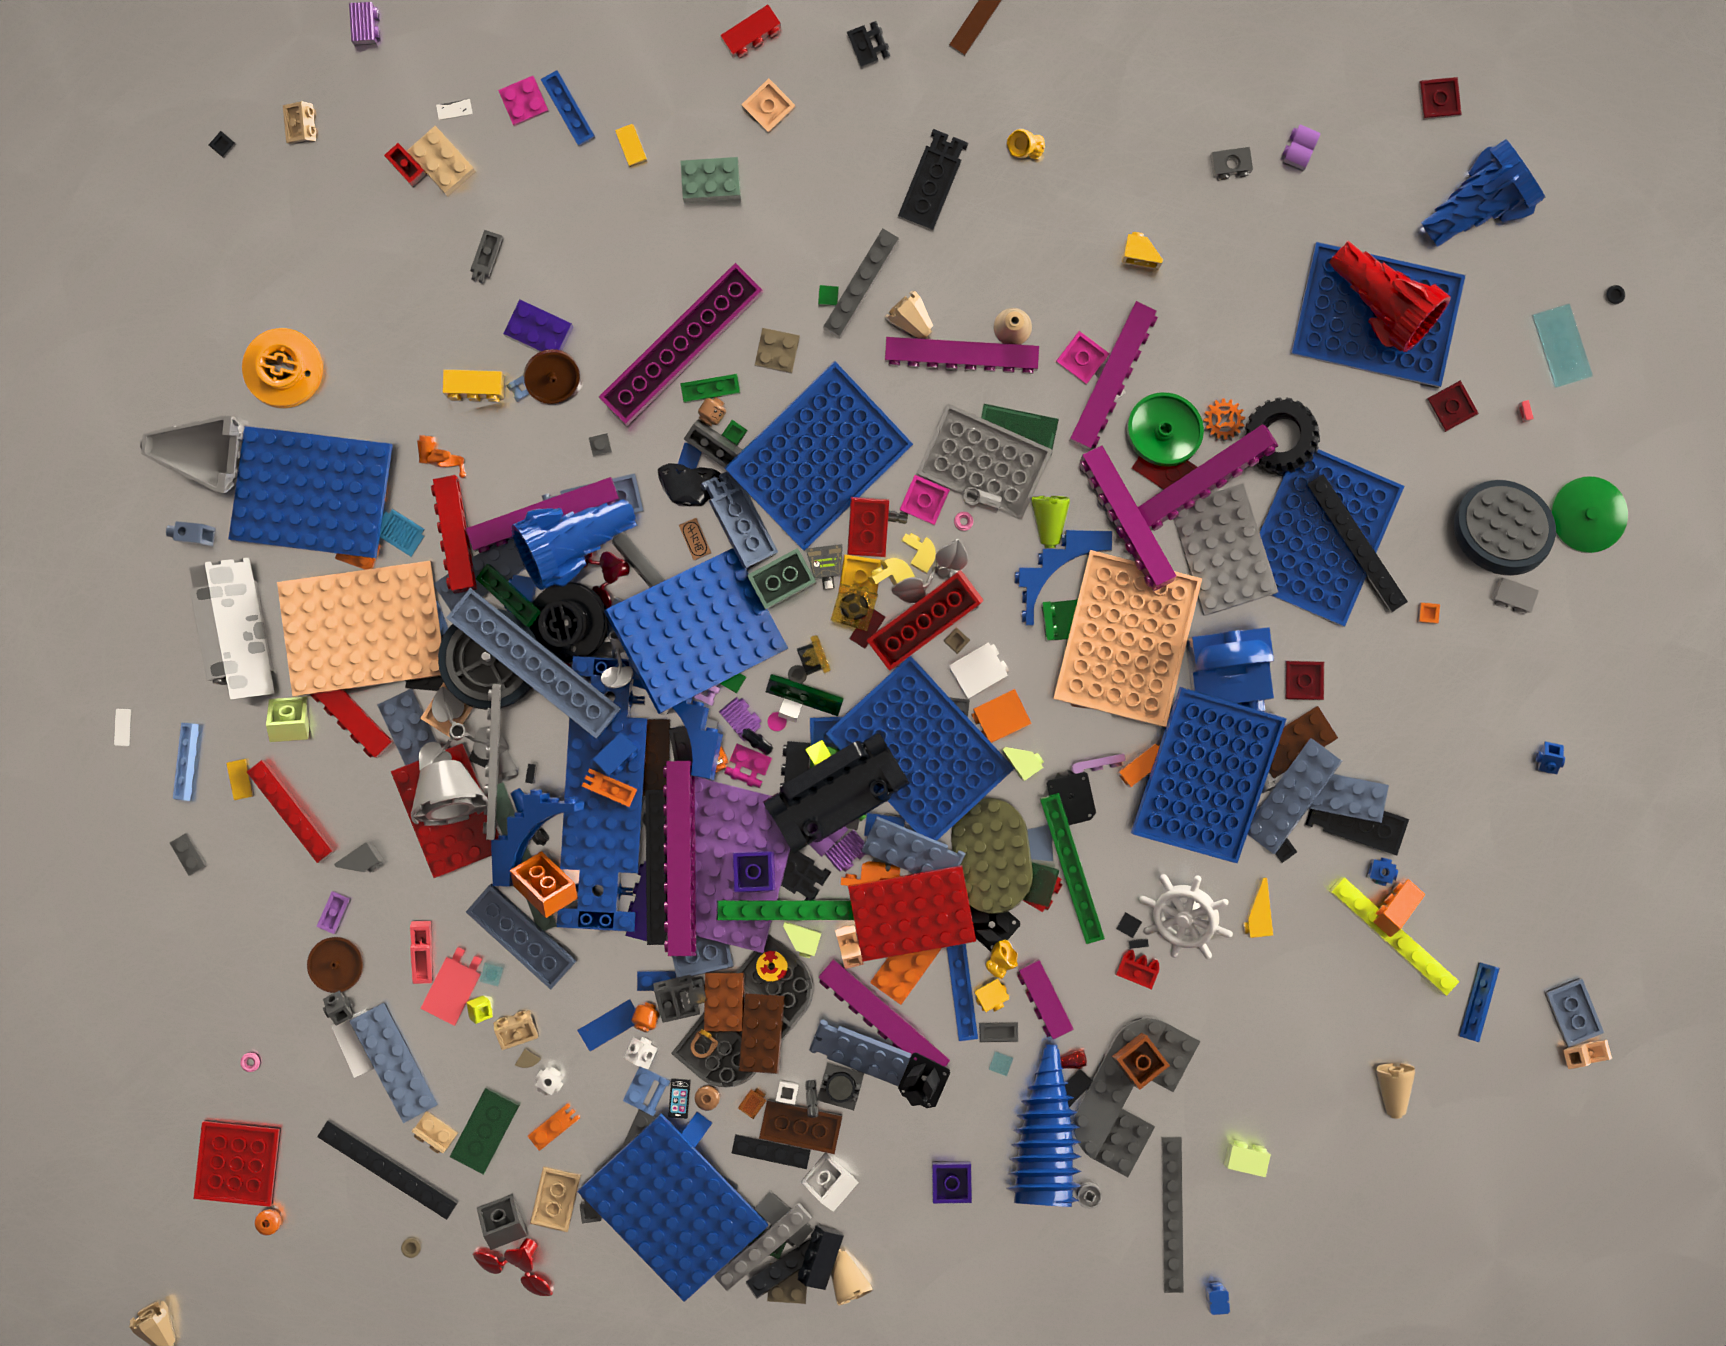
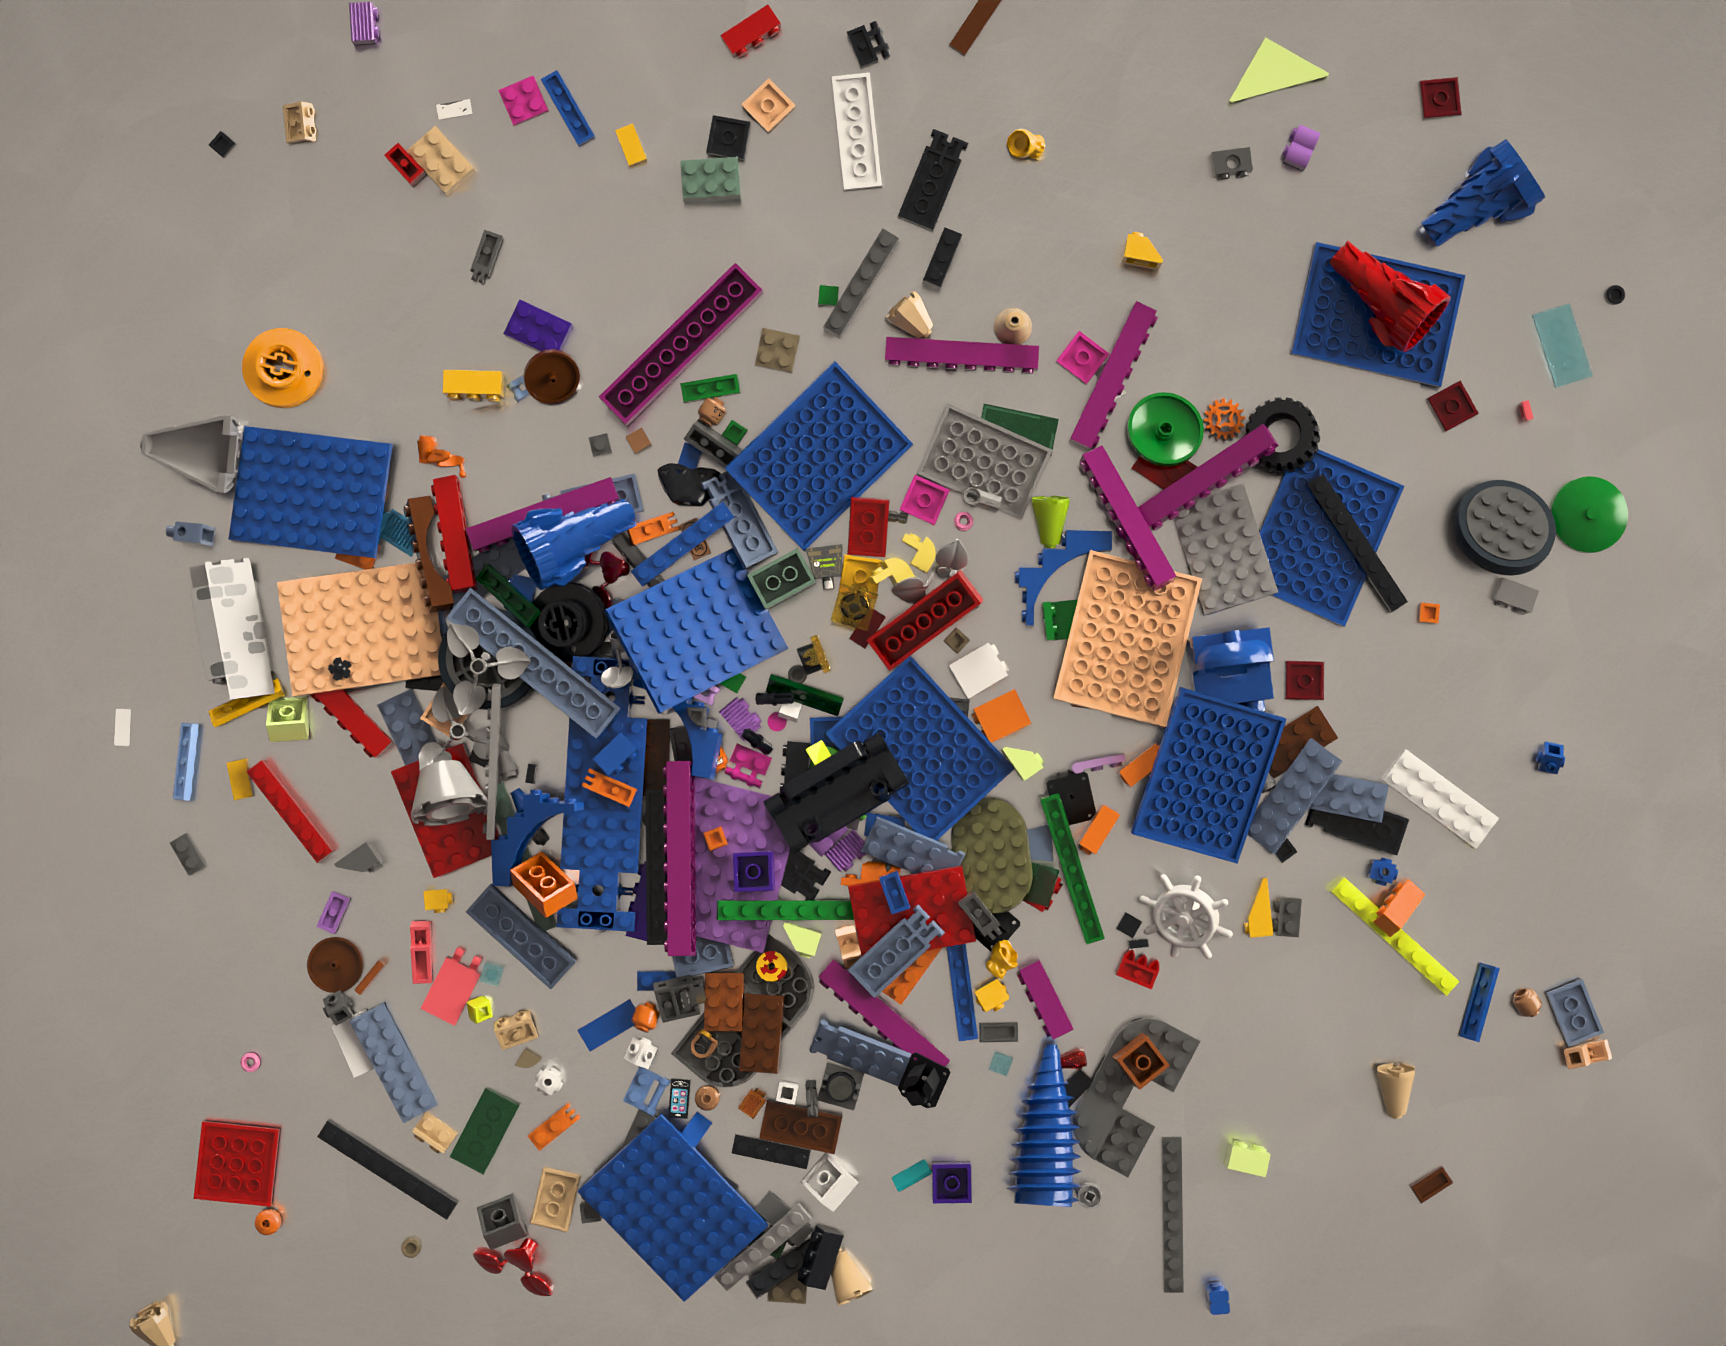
(238, 707): none -> yellow plate
(340, 669): none -> black plant
(369, 978): none -> dark orange tile
(437, 591): none -> reddish brown arch
(437, 900): none -> yellow brick
(510, 665): none -> light grey plant
(638, 440): none -> medium nougat tile
(652, 529): none -> orange hinge
(682, 544): none -> blue plate
(698, 716): none -> dark grey tile
(715, 838): none -> orange tile
(728, 137): none -> black plate
(774, 698): none -> black axle
(856, 131): none -> white plate
(894, 892): none -> blue plate
(895, 951): none -> sand blue hinge
(911, 1175): none -> teal slope
(942, 258): none -> black arch
(980, 915): none -> dark grey hinge
(1097, 830): none -> orange brick
(1275, 70): none -> yellowish green tile
(1287, 917): none -> dark grey bracket
(1431, 1184): none -> reddish brown tile
(1440, 799): none -> white plate
(1527, 1002): none -> medium nougat head

